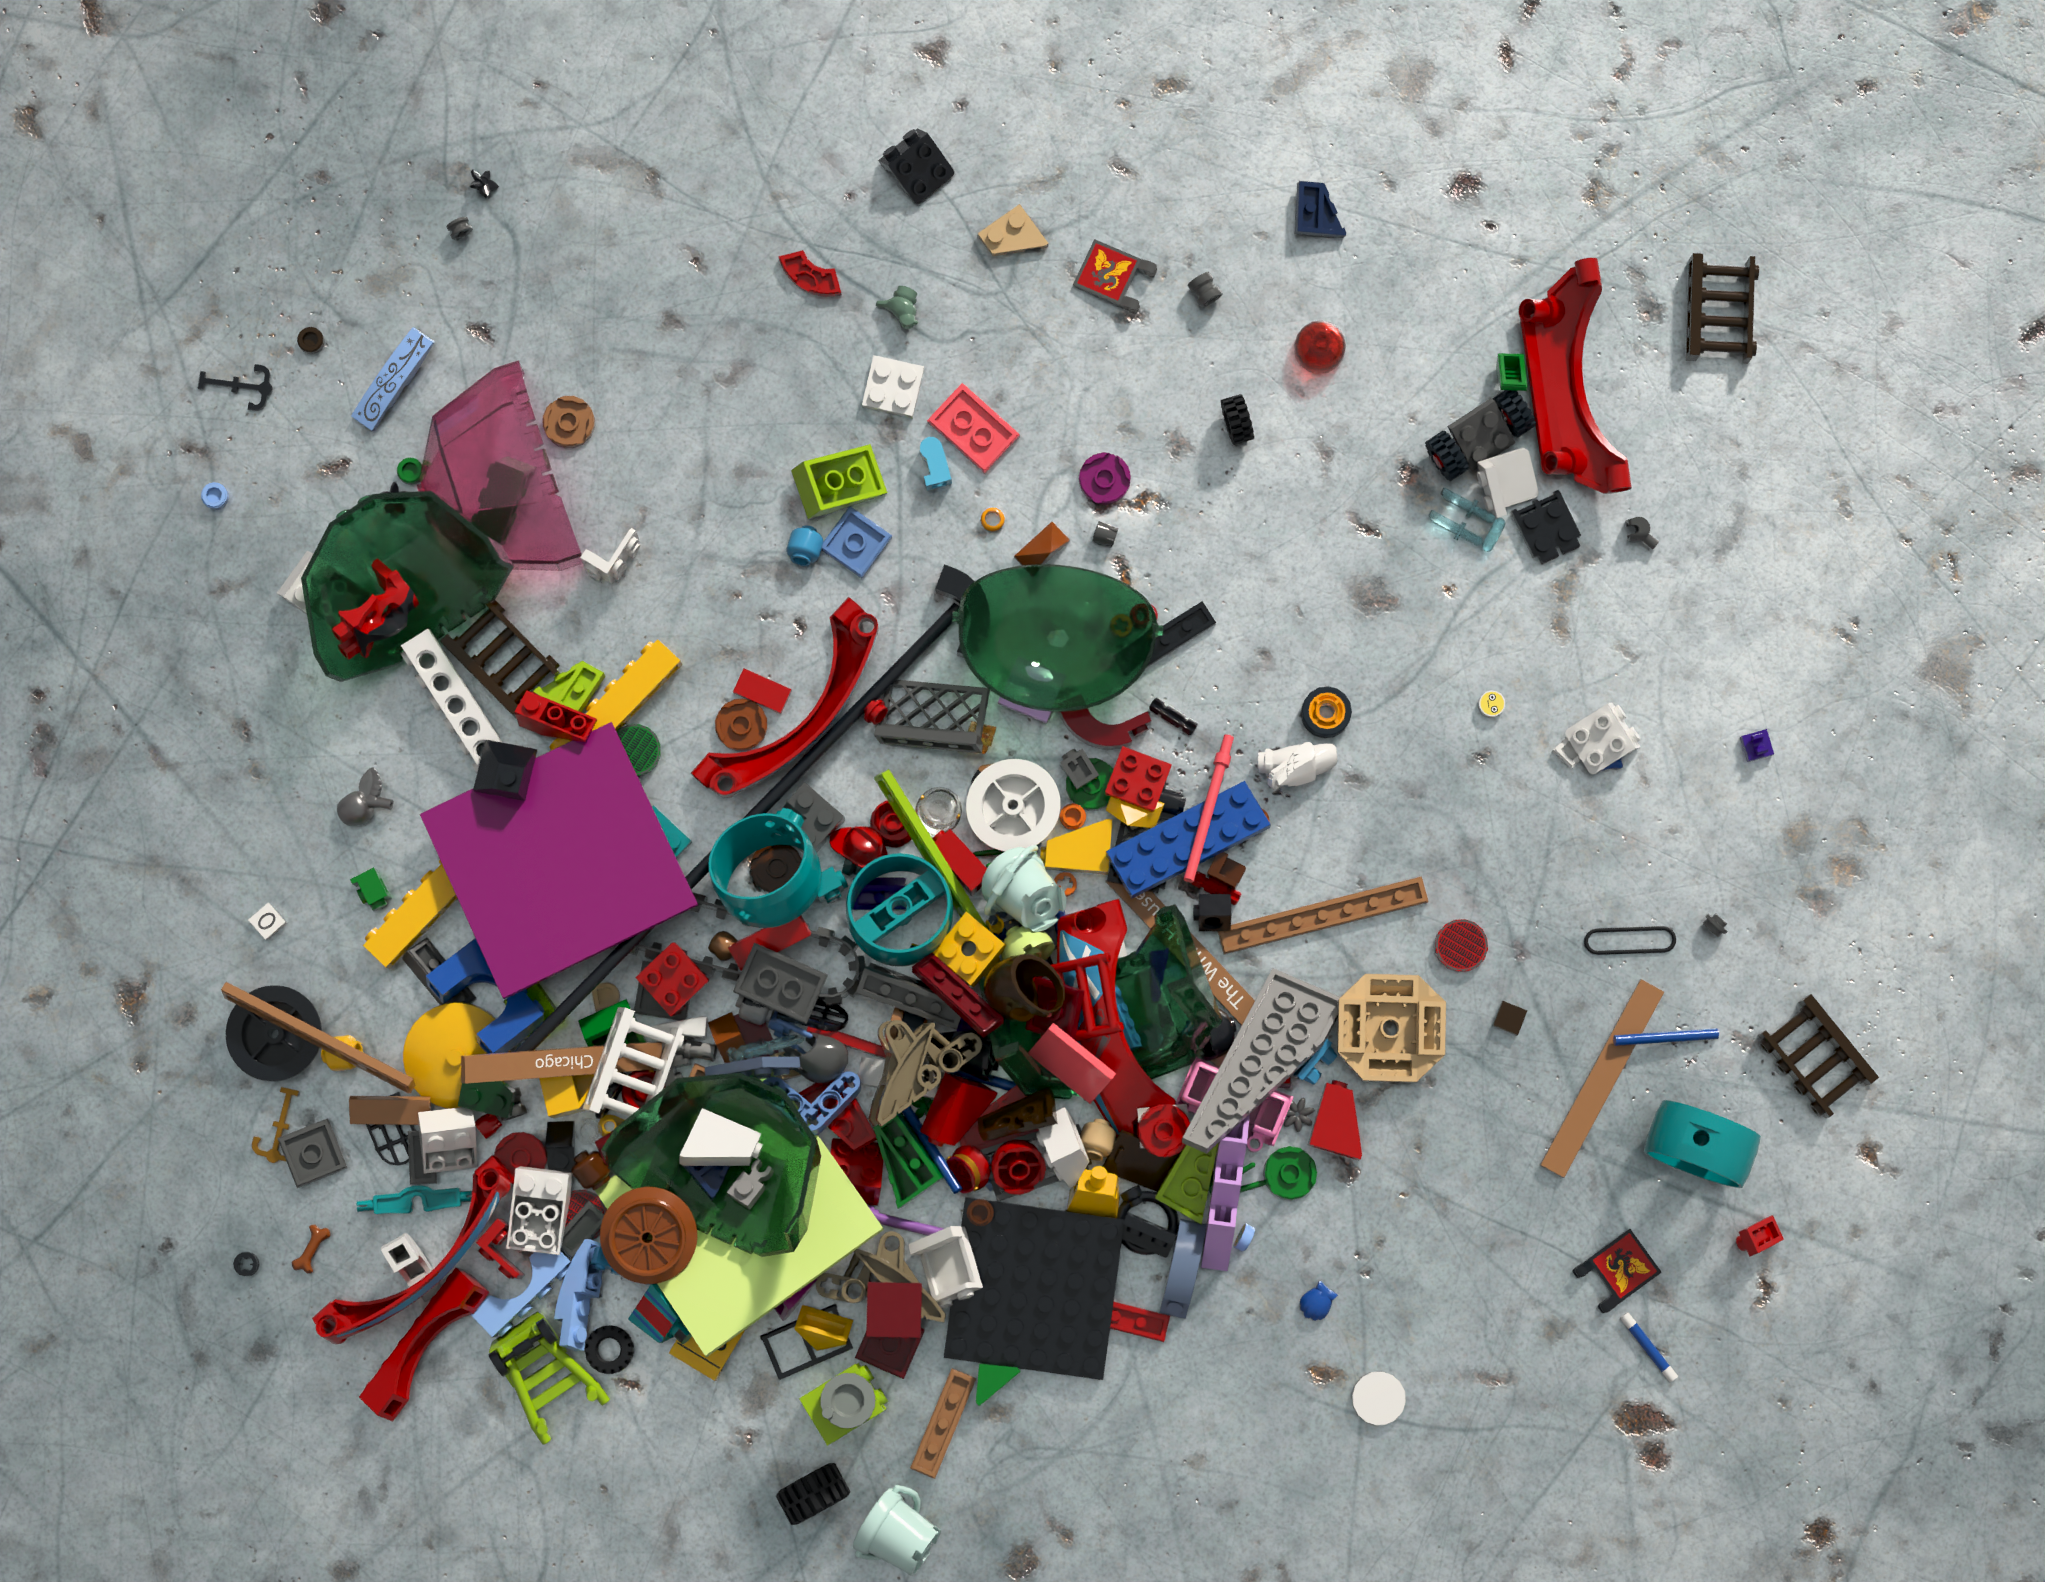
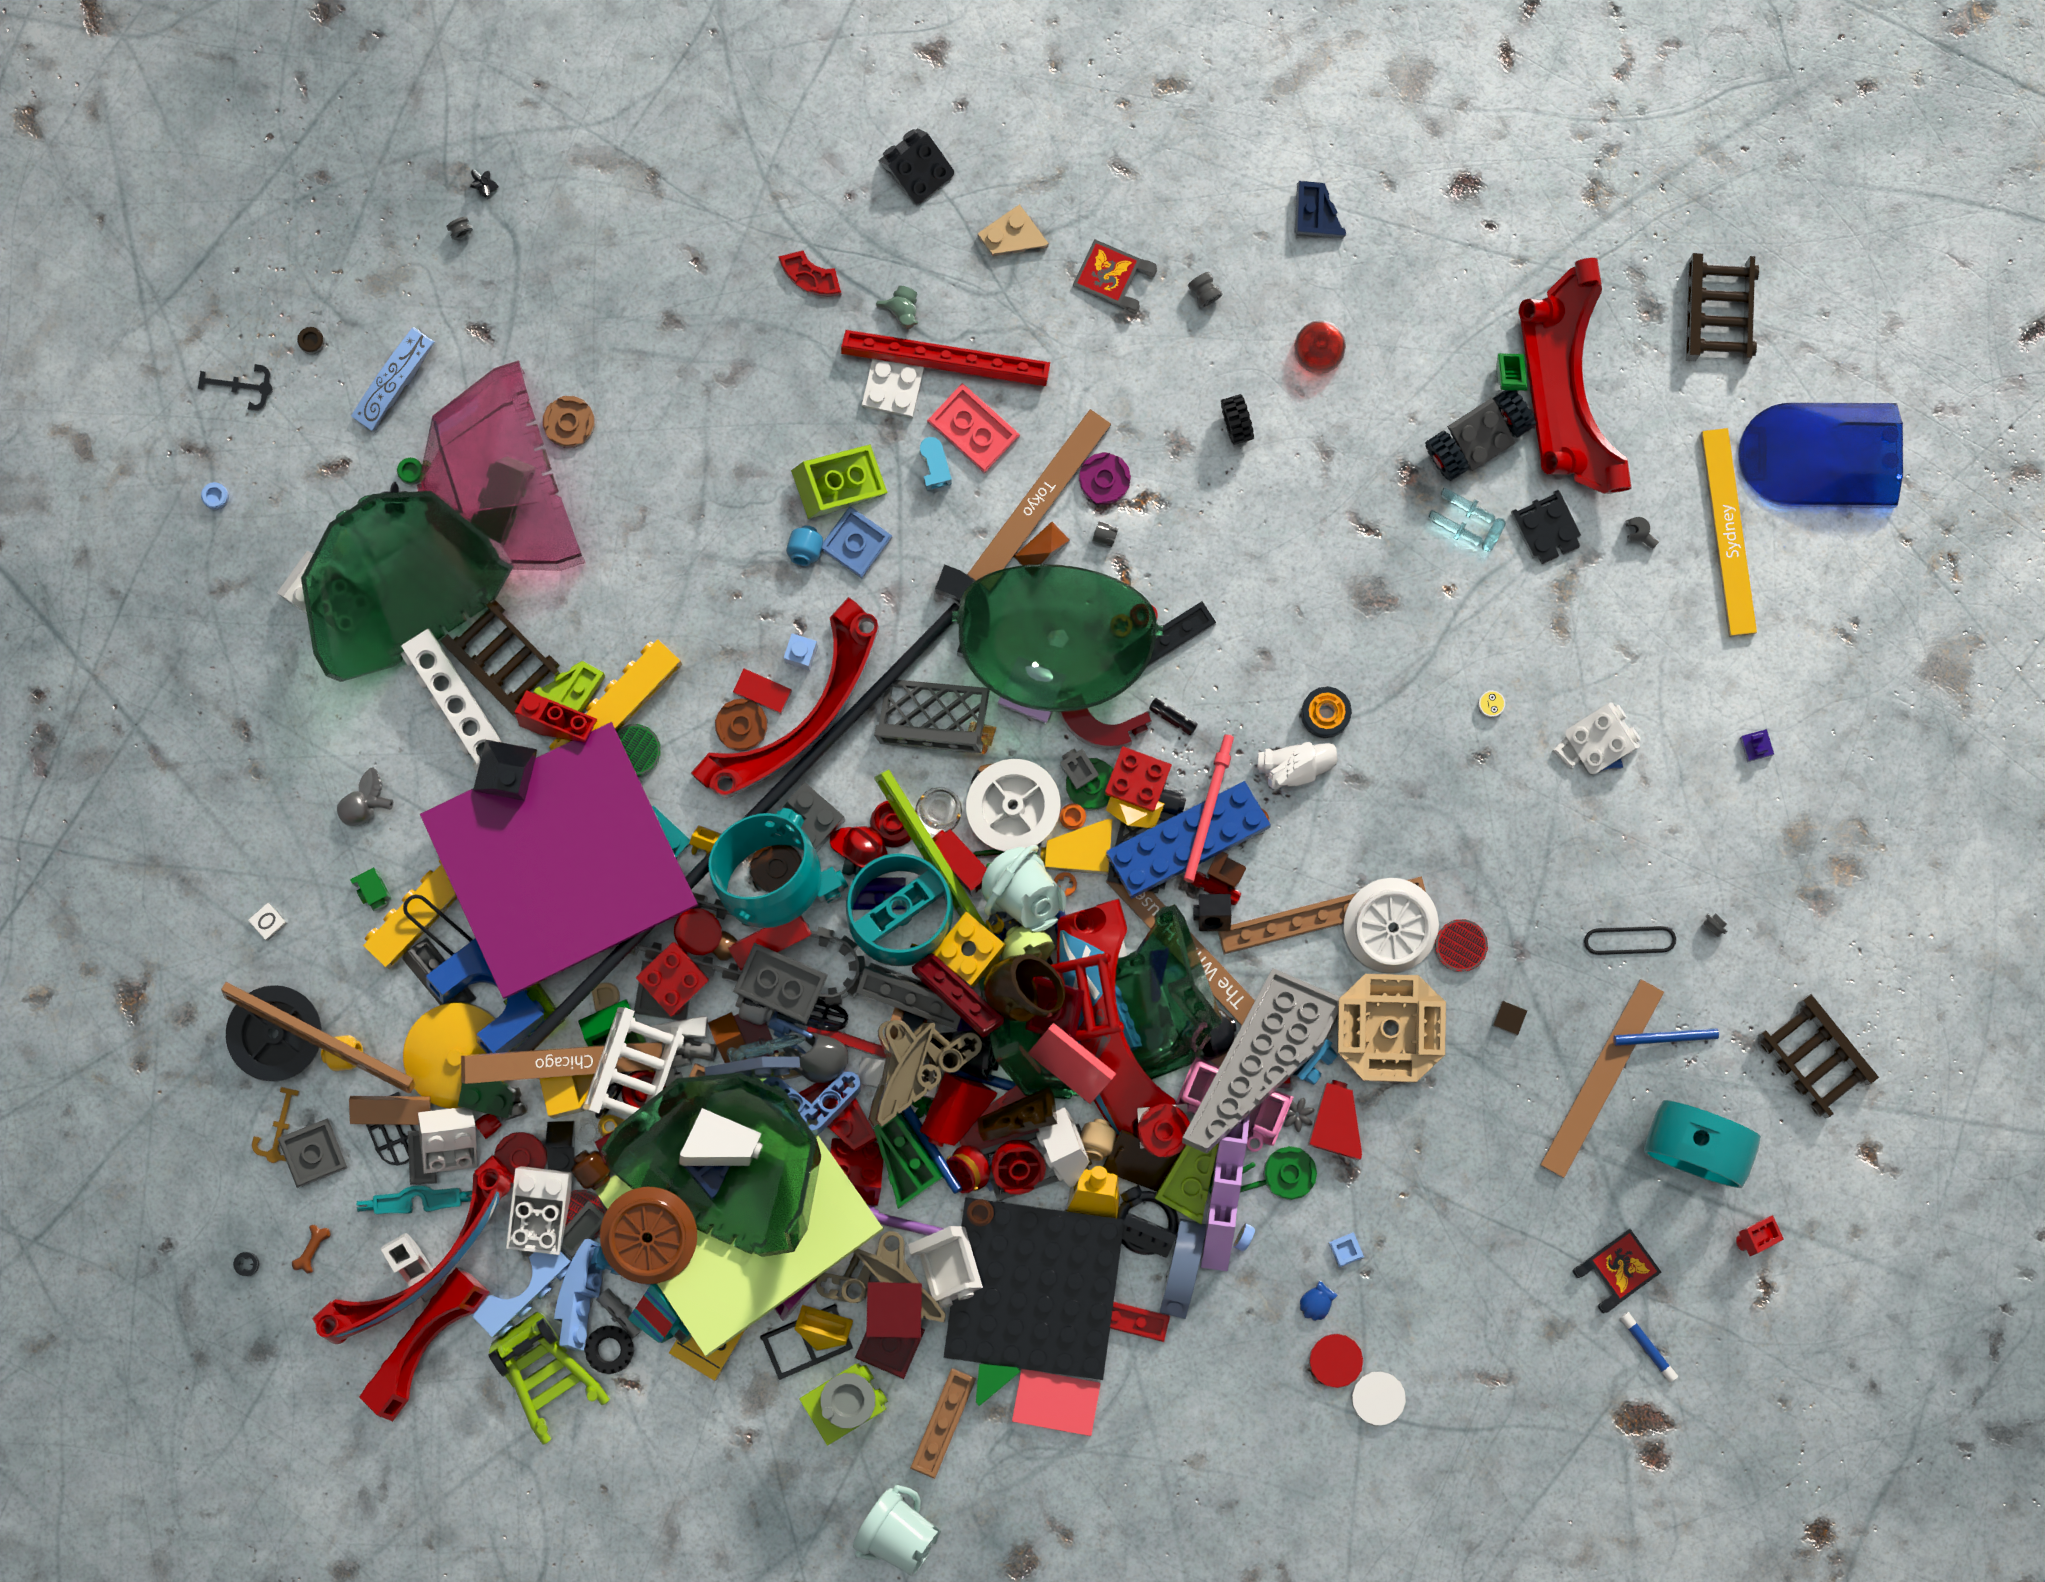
(367, 624): red hips -> none
(438, 912): none -> black piece
(497, 1235): red bracket -> none
(615, 568): white bracket -> none
(618, 1311): none -> light grey pin
(698, 931): none -> red piece
(704, 839): none -> yellow tile
(749, 1188): light grey plate -> none
(800, 652): none -> light blue brick
(812, 1493): black tyre -> none
(875, 712): red plate -> none
(945, 358): none -> red tile
(992, 528): light orange piece -> none
(1041, 495): none -> medium nougat tile
(1056, 1402): none -> coral tile
(1336, 1360): none -> red tile
(1346, 1249): none -> light blue tile
(1372, 912): none -> white piece
(1507, 480): white bracket -> none
(1728, 532): none -> yellow tile
(1825, 454): none -> clear blue windscreen

